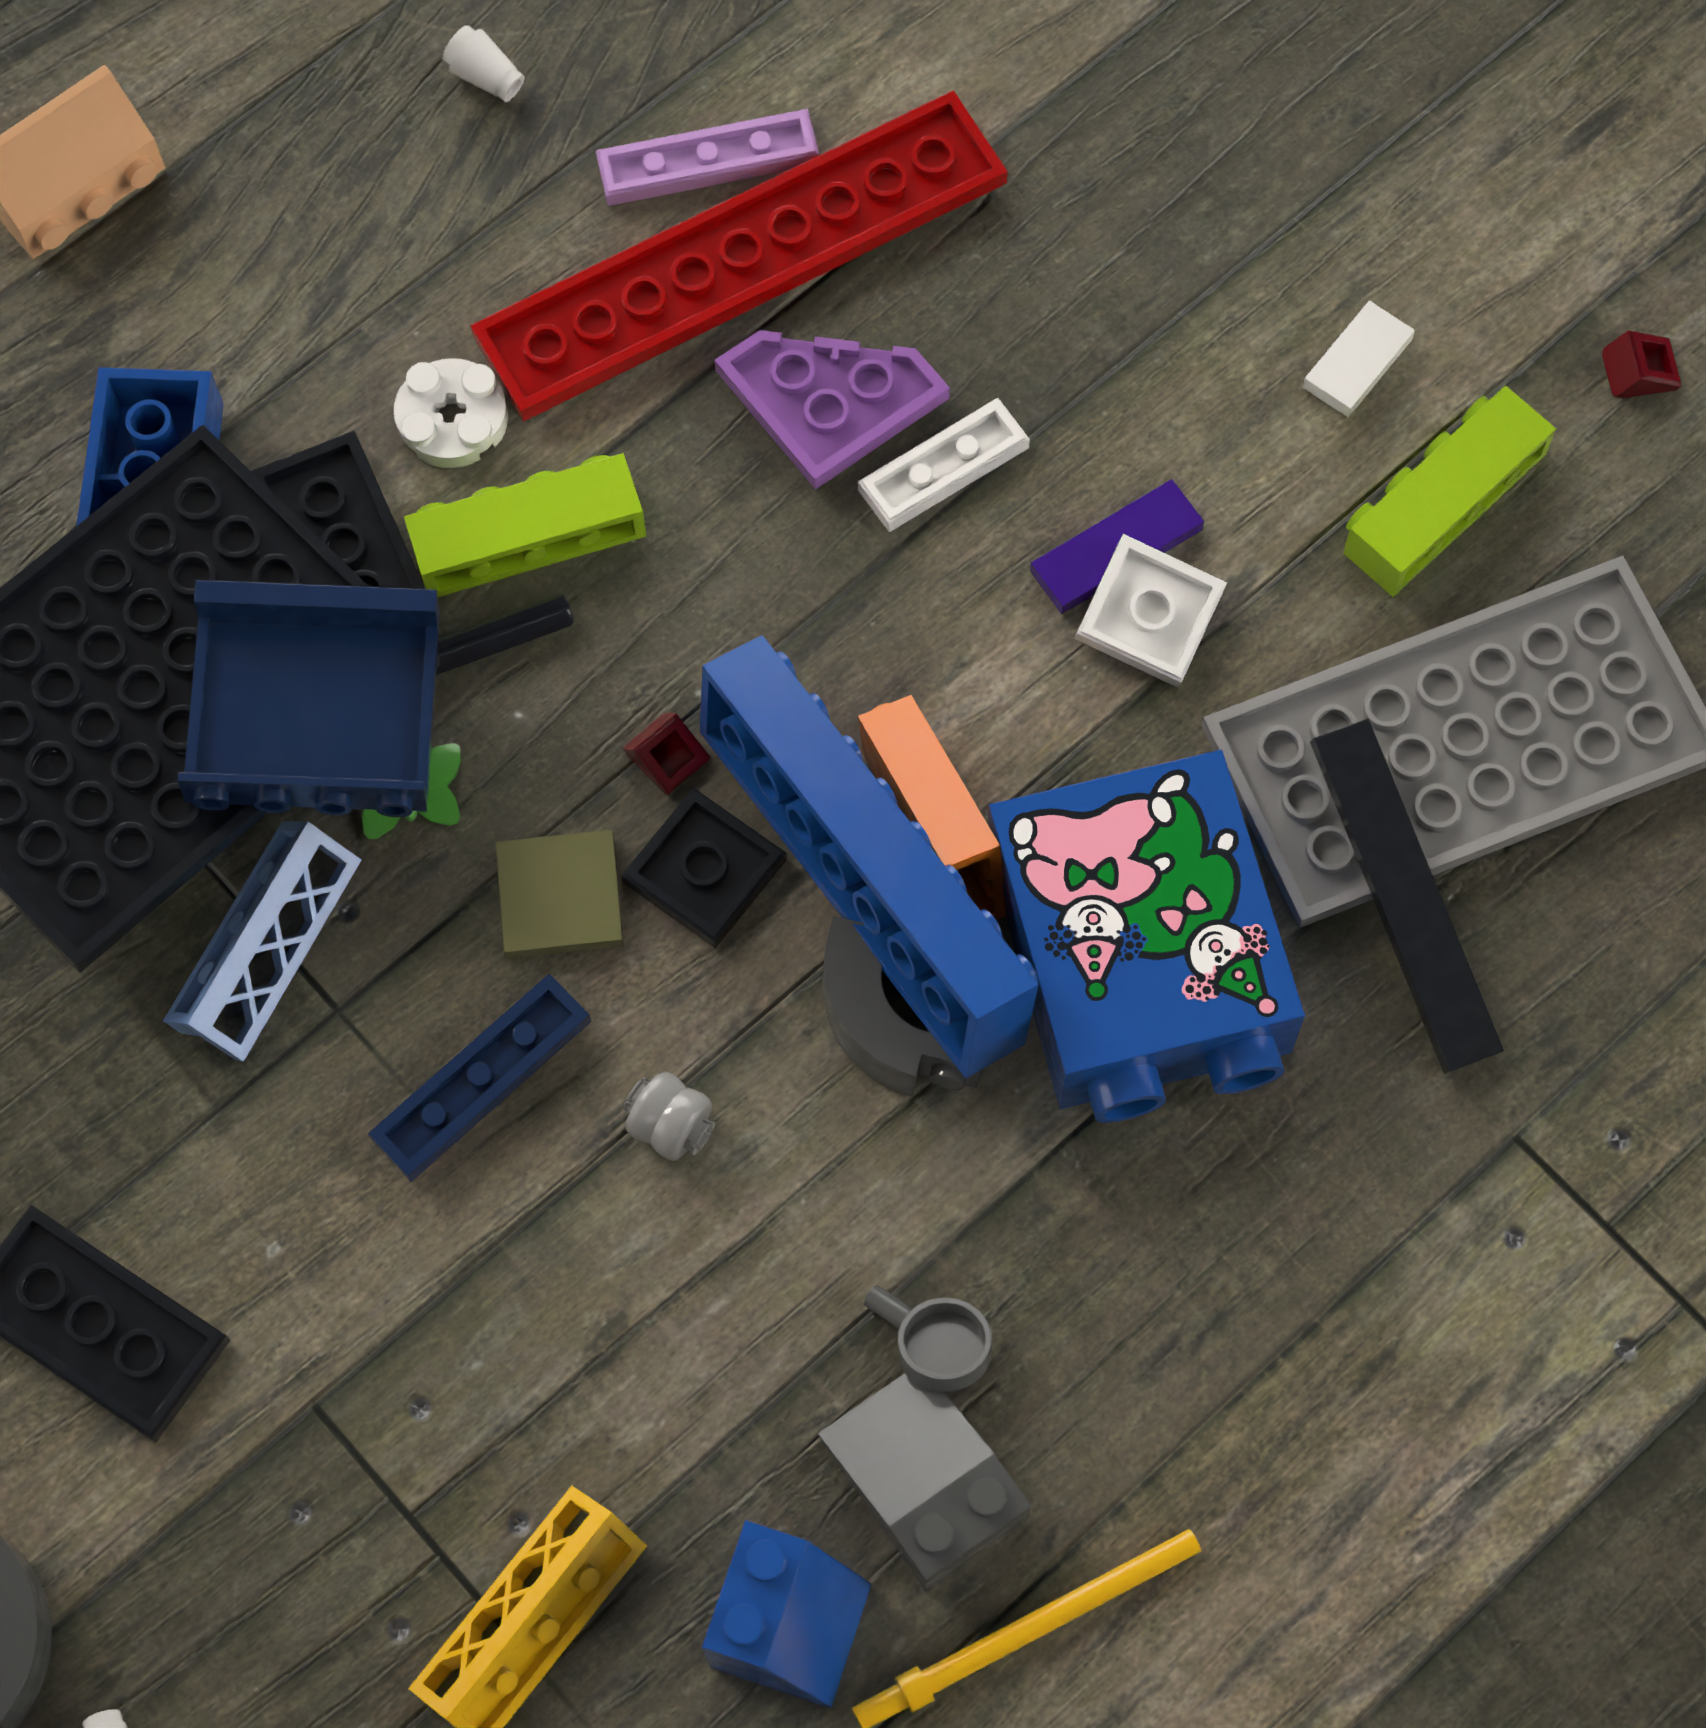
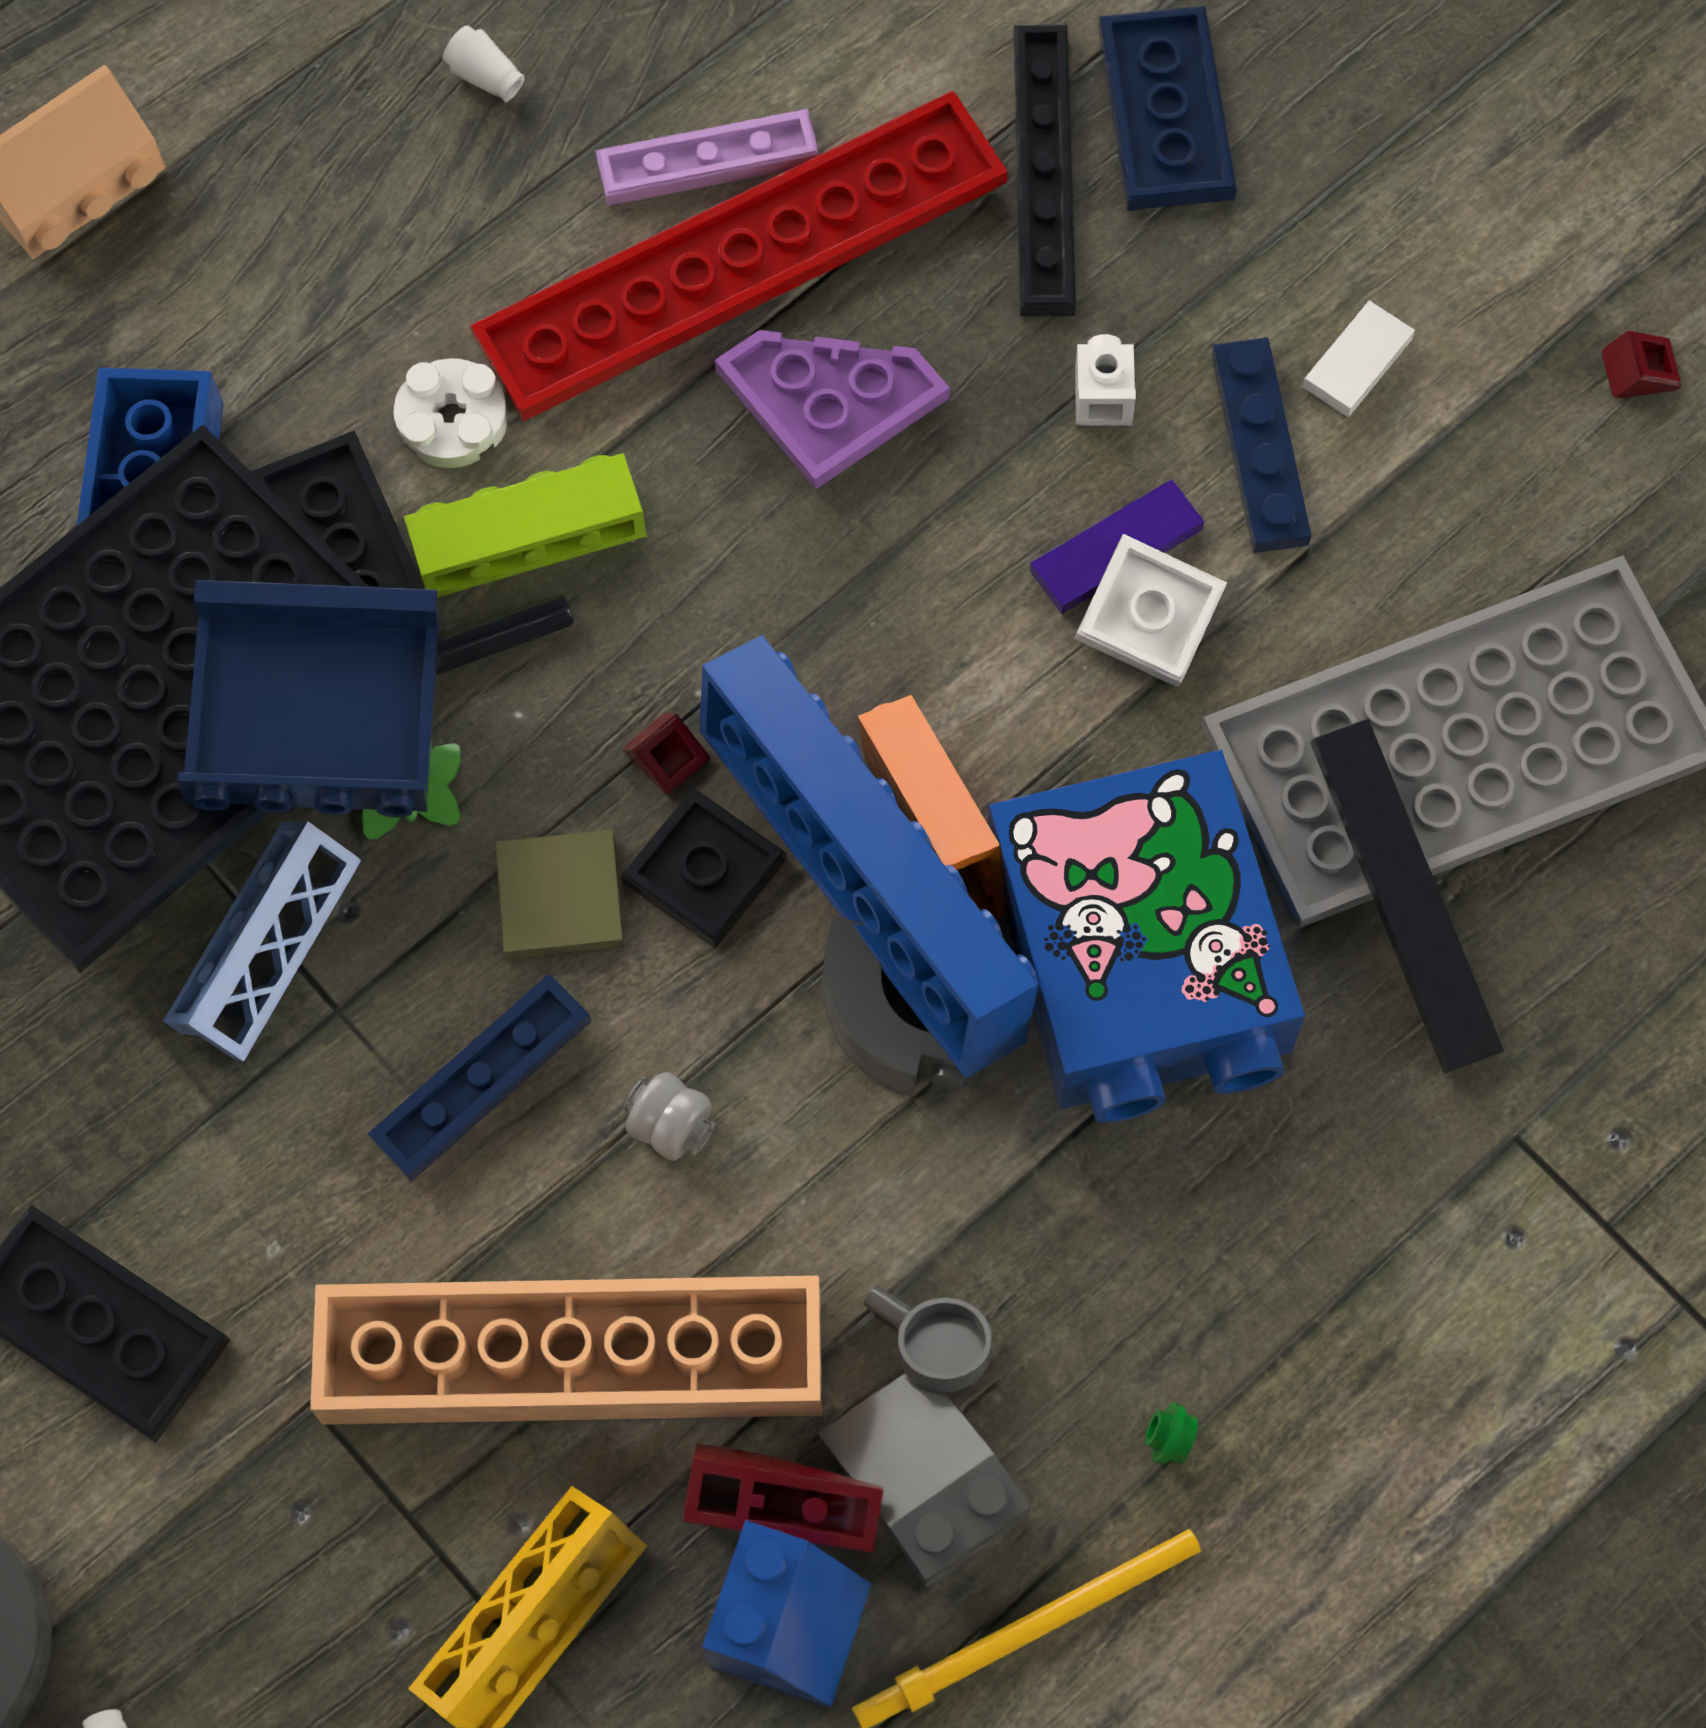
(567, 1350): none -> light nougat brick
(781, 1495): none -> dark red slope
(943, 464): white tile -> none
(1044, 171): none -> black tile
(1104, 382): none -> white brick
(1166, 108): none -> dark blue tile
(1171, 1434): none -> green plate
(1261, 445): none -> dark blue plate
(1447, 490): lime brick -> none

